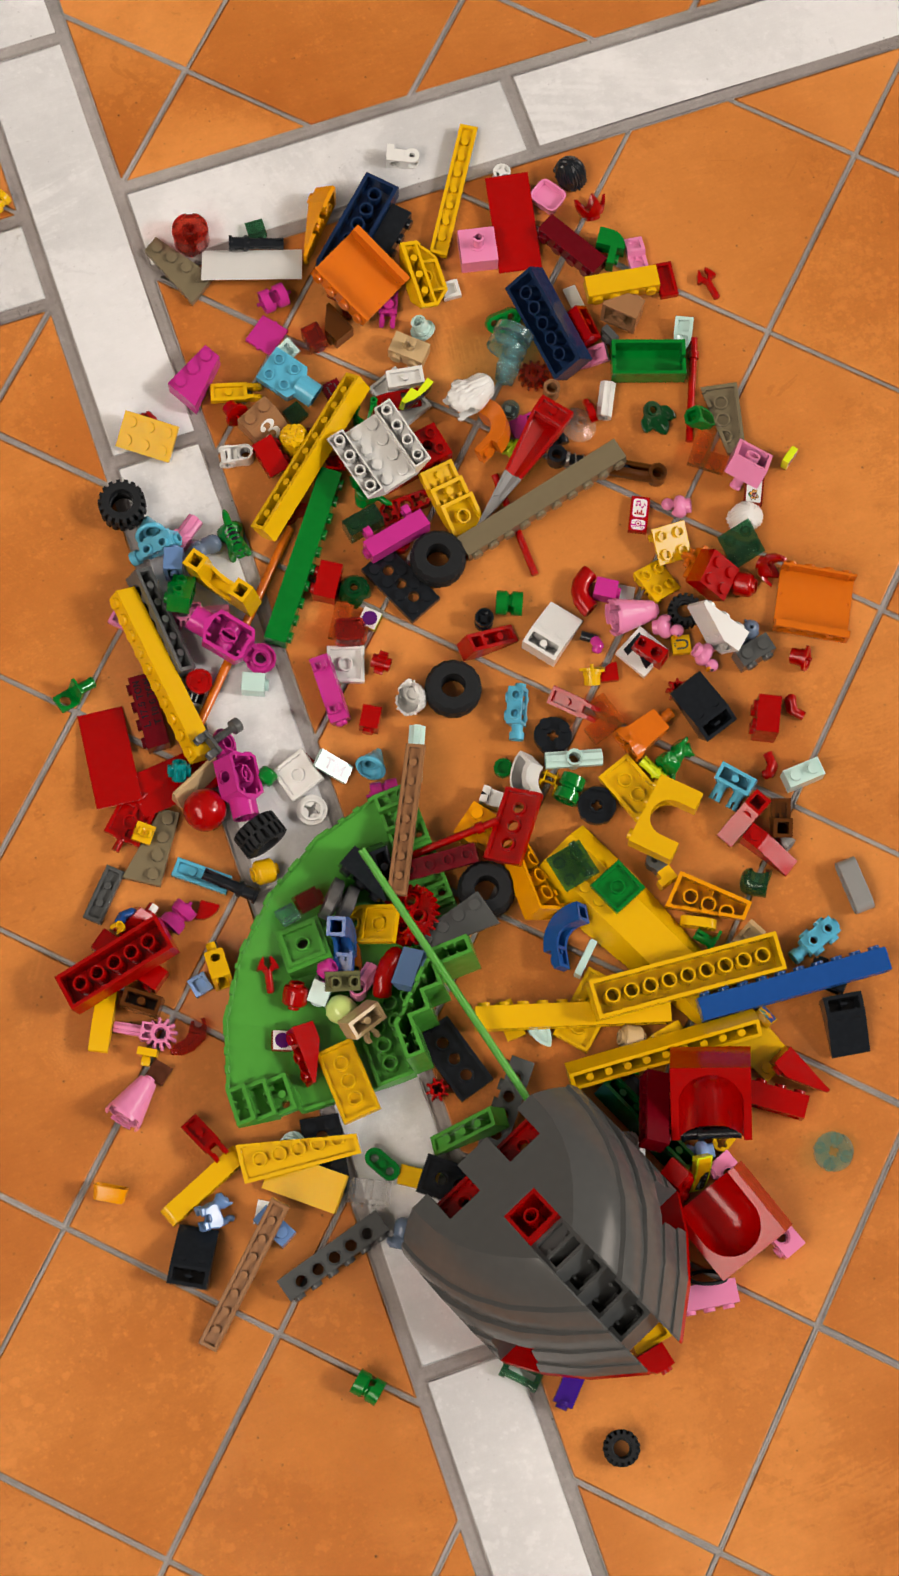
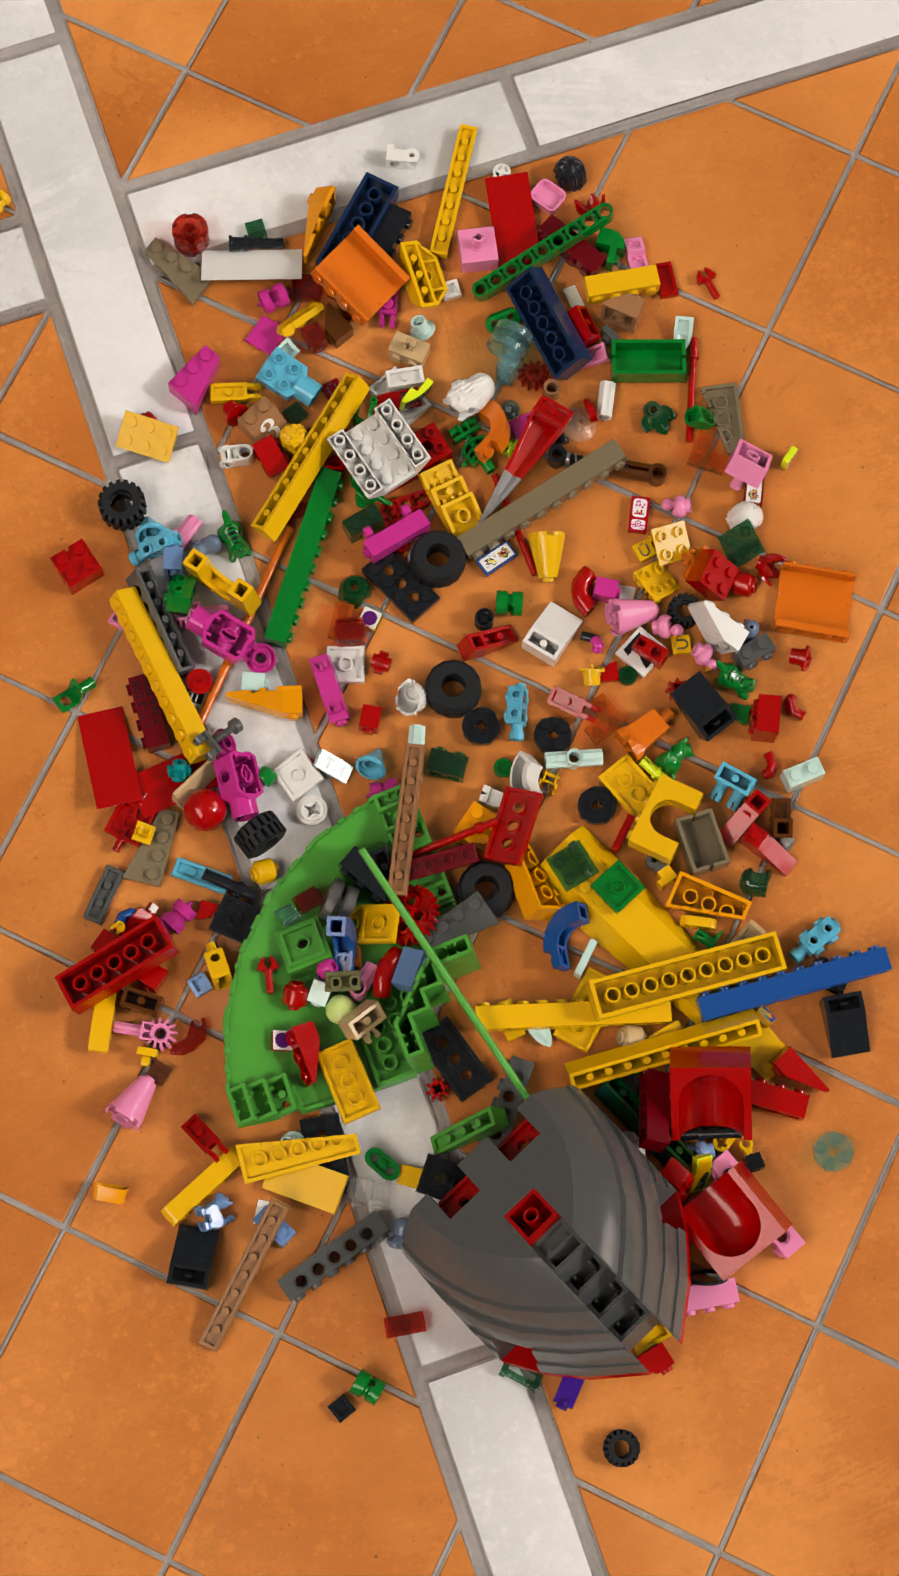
(77, 566): none -> red piece
(234, 918): none -> black plate
(282, 702): none -> light orange wedge
(299, 318): none -> yellow hinge
(306, 289): none -> clear red piece
(327, 581): red brick -> none
(341, 1408): none -> black tile
(404, 1324): none -> clear red plate
(447, 764): none -> clear green brick
(471, 442): none -> green torso
(485, 736): none -> black plate
(496, 558): none -> tile
(547, 244): none -> green beam
(547, 553): none -> yellow cone
(568, 790): green wheel -> none
(622, 834): none -> red tile
(627, 675): none -> dark green tile
(643, 551): none -> yellow tile
(701, 842): none -> dark tan piece
(732, 678): none -> green animal
(741, 713): none -> green tile
(752, 1160): none -> black piece
(854, 885): light grey beam -> none

